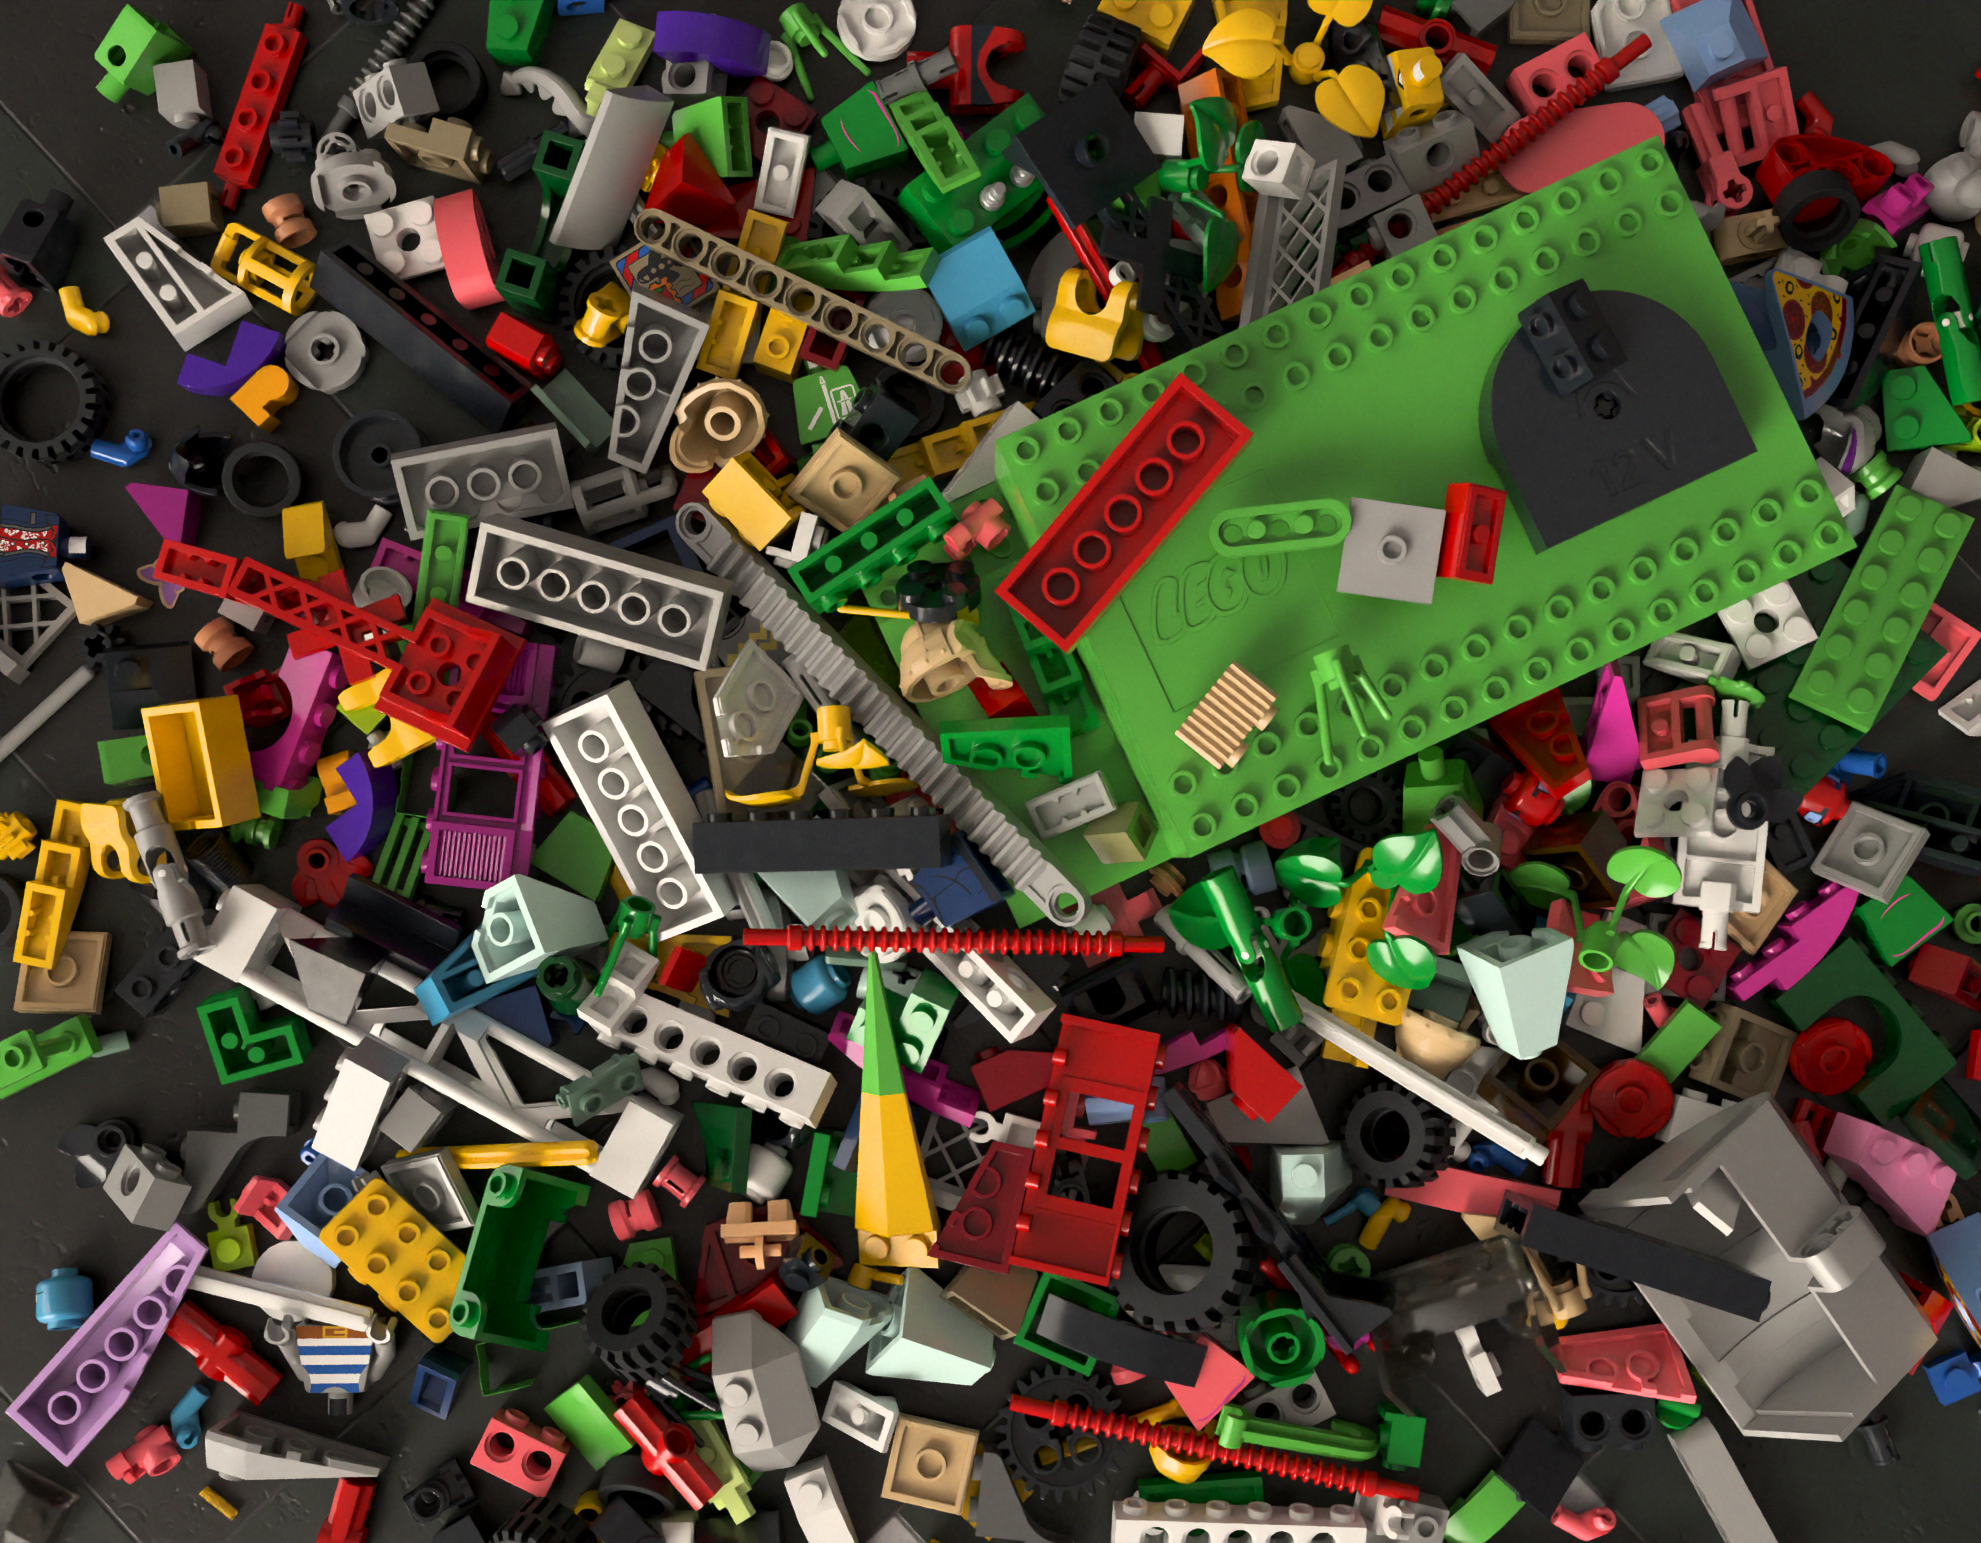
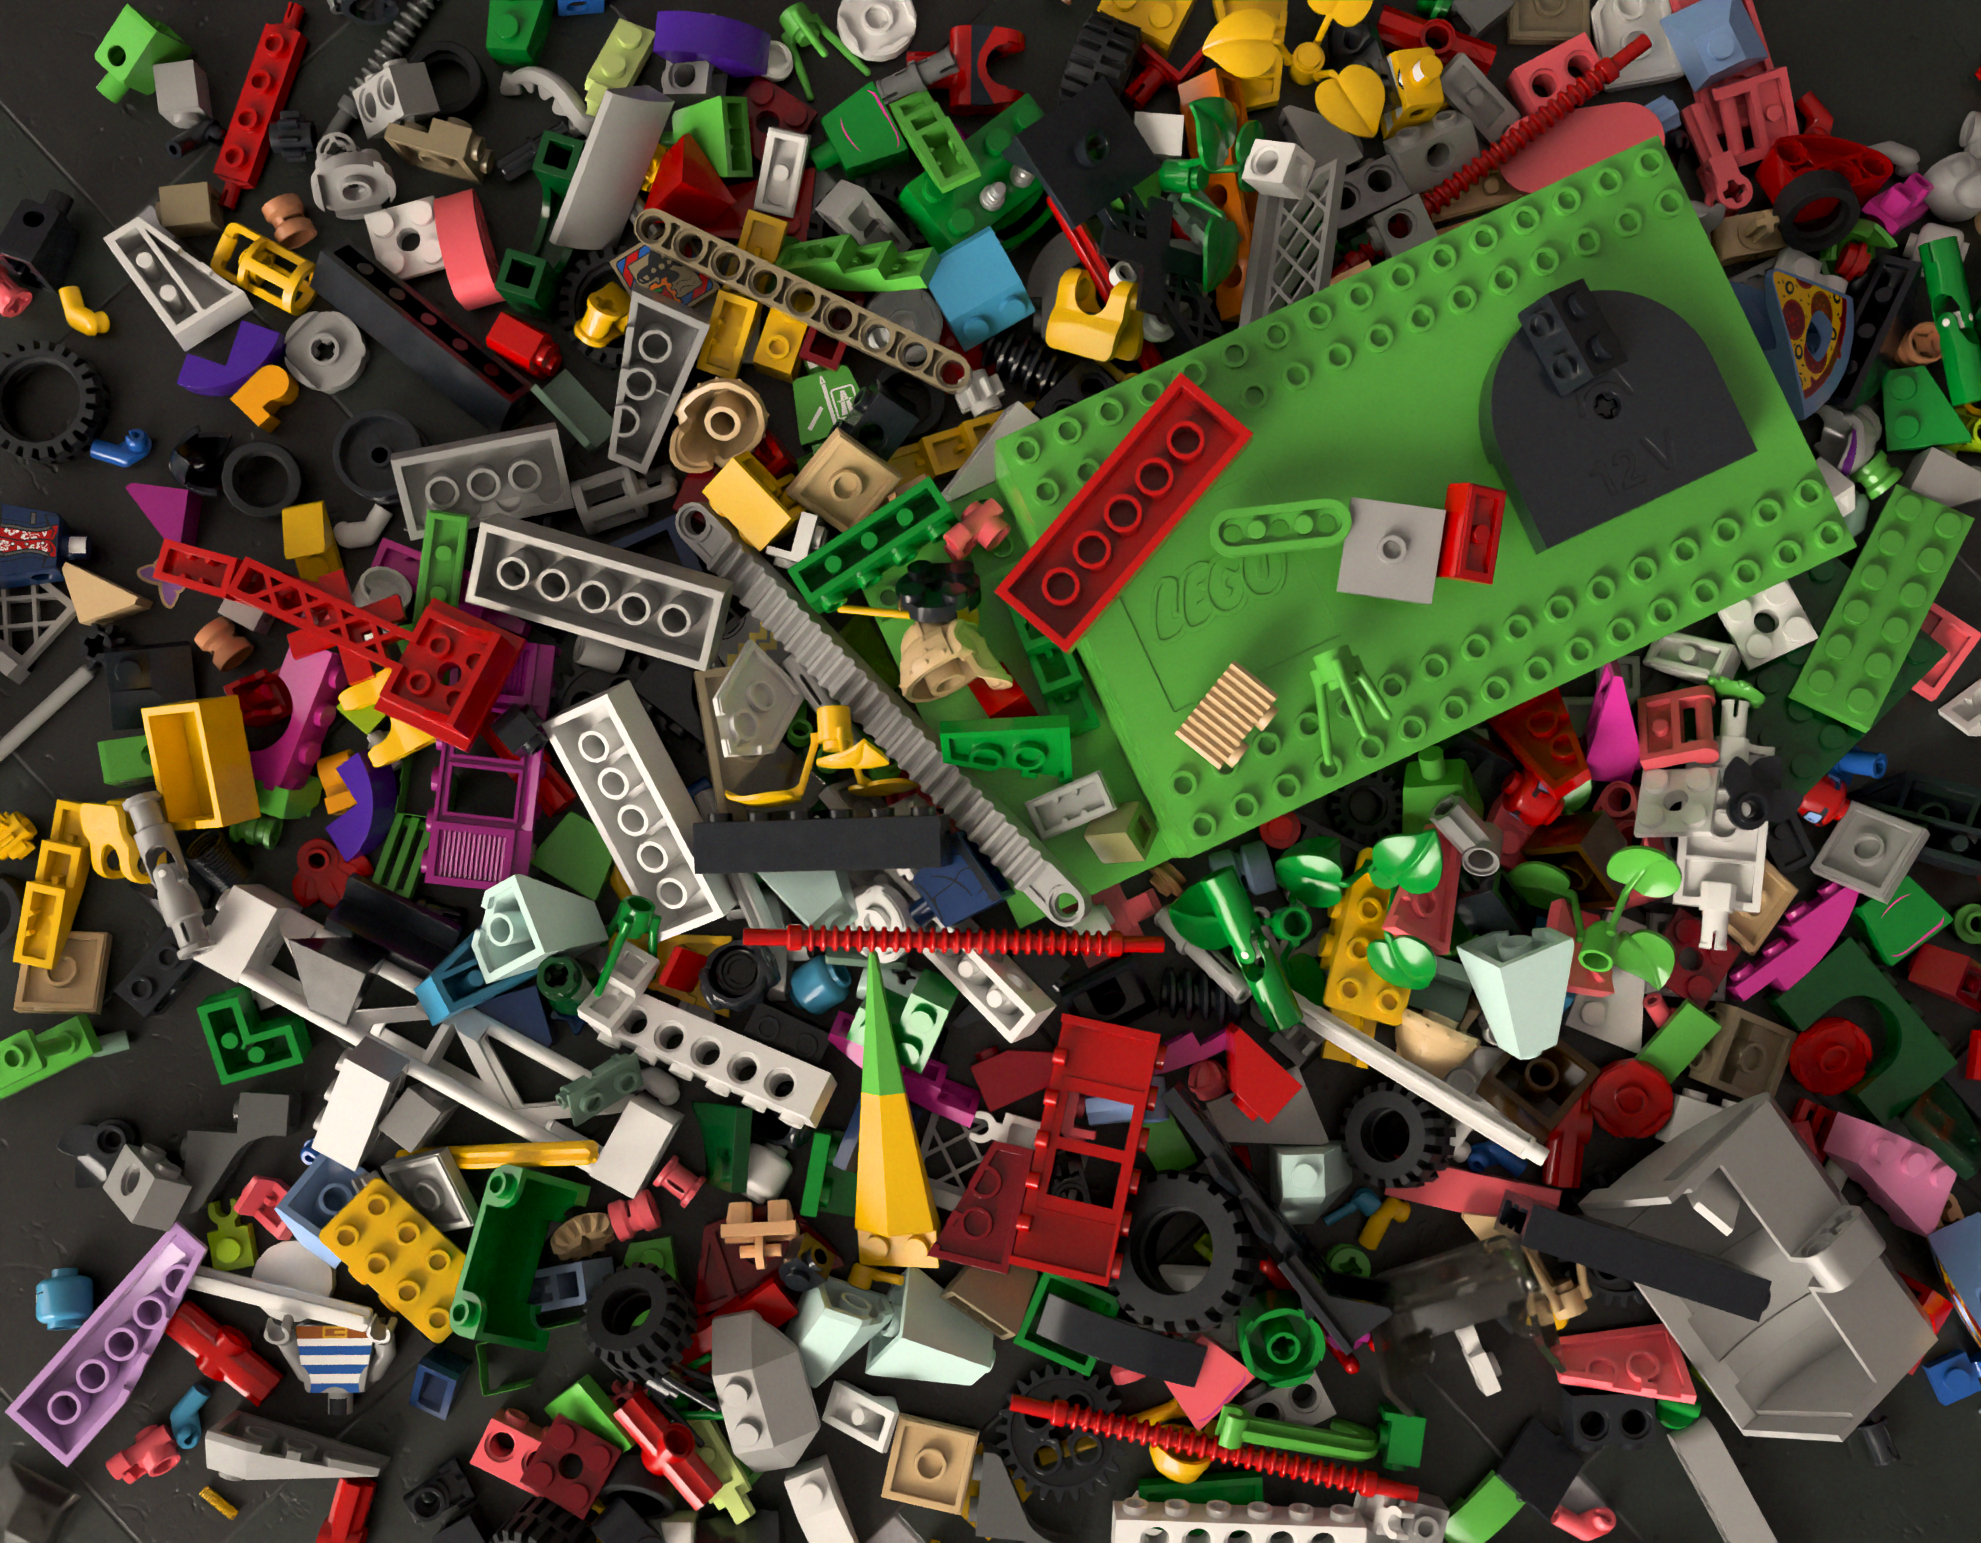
(546, 1469): none -> dark red piece
(568, 1239): none -> tan gear
(1852, 260): none -> red plate

